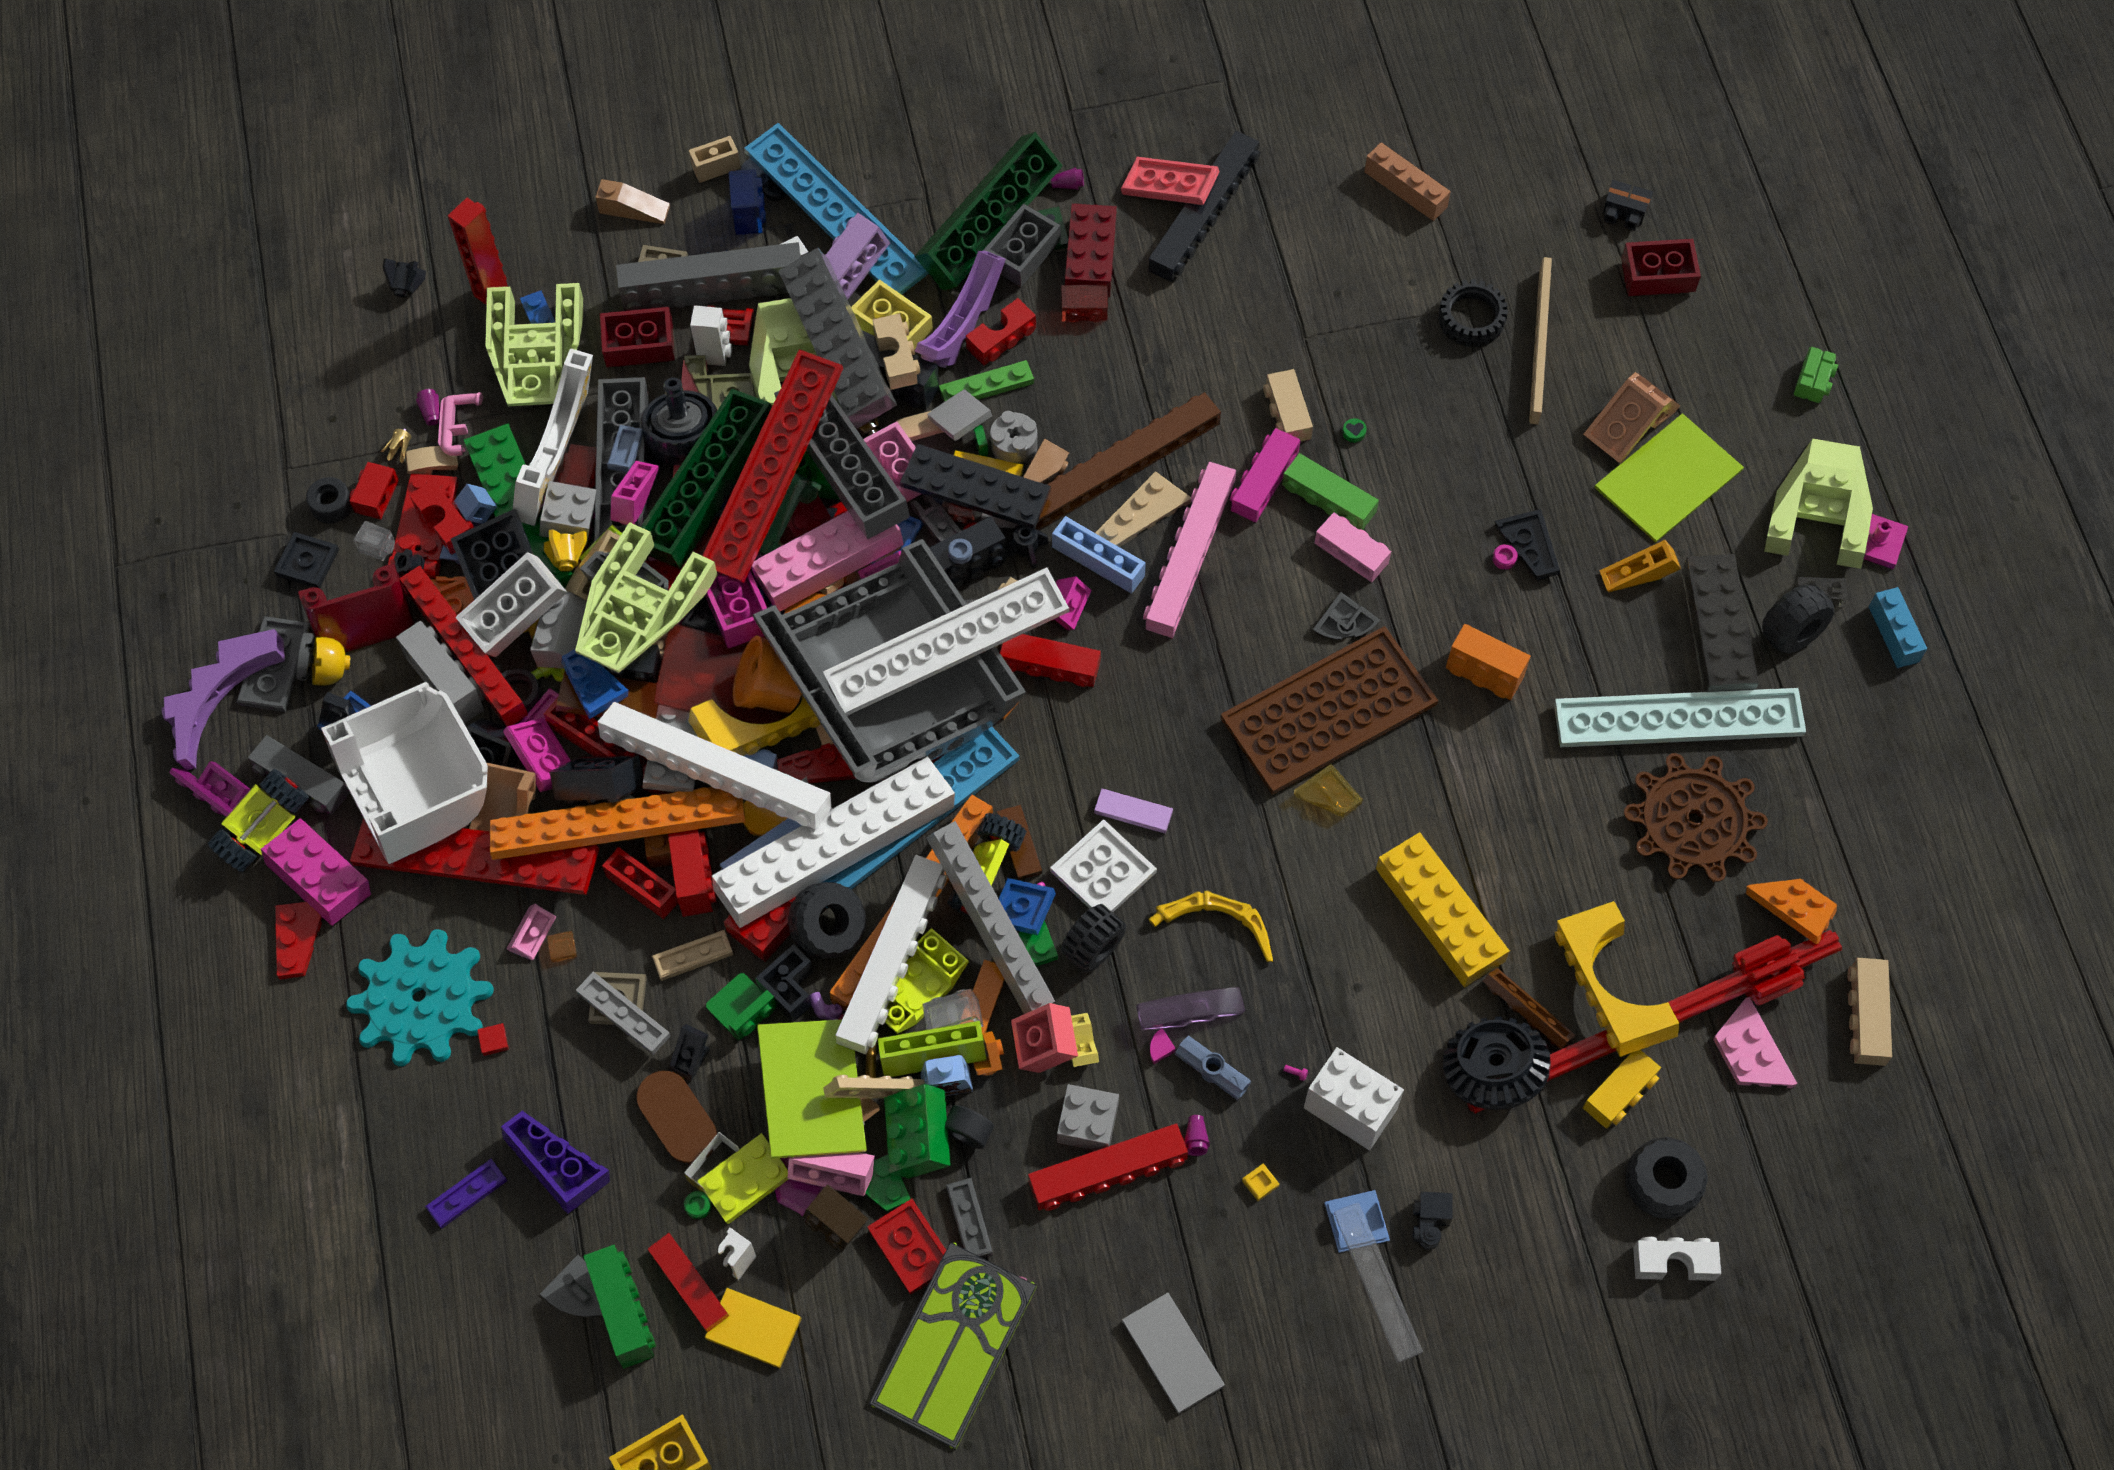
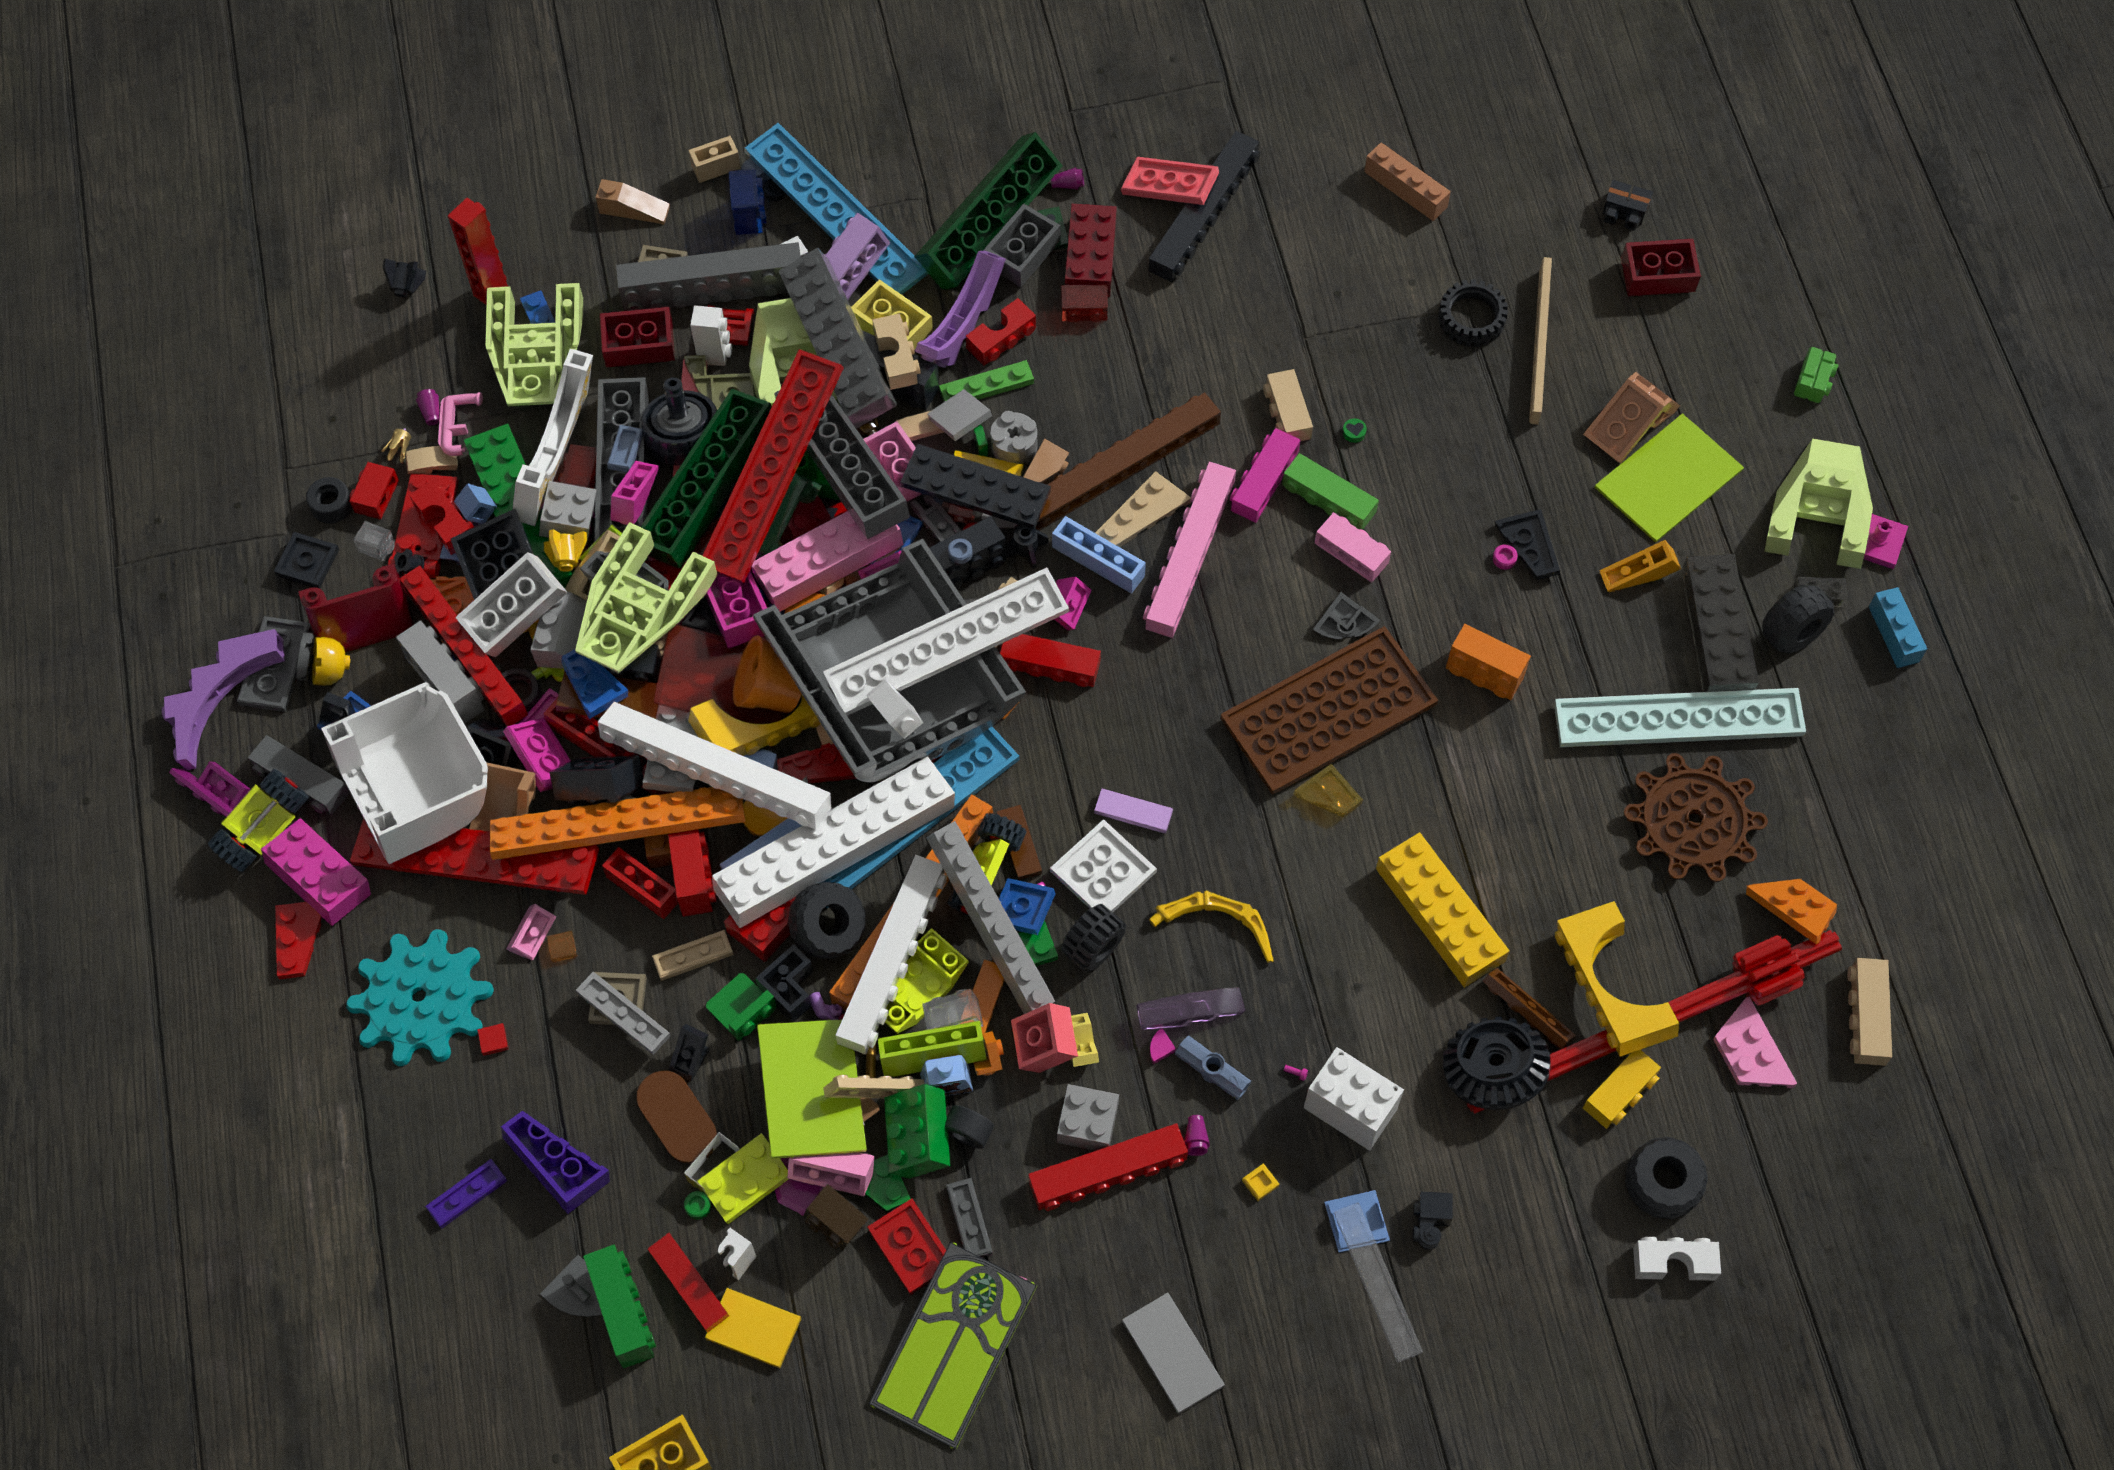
(895, 708): none -> white slope

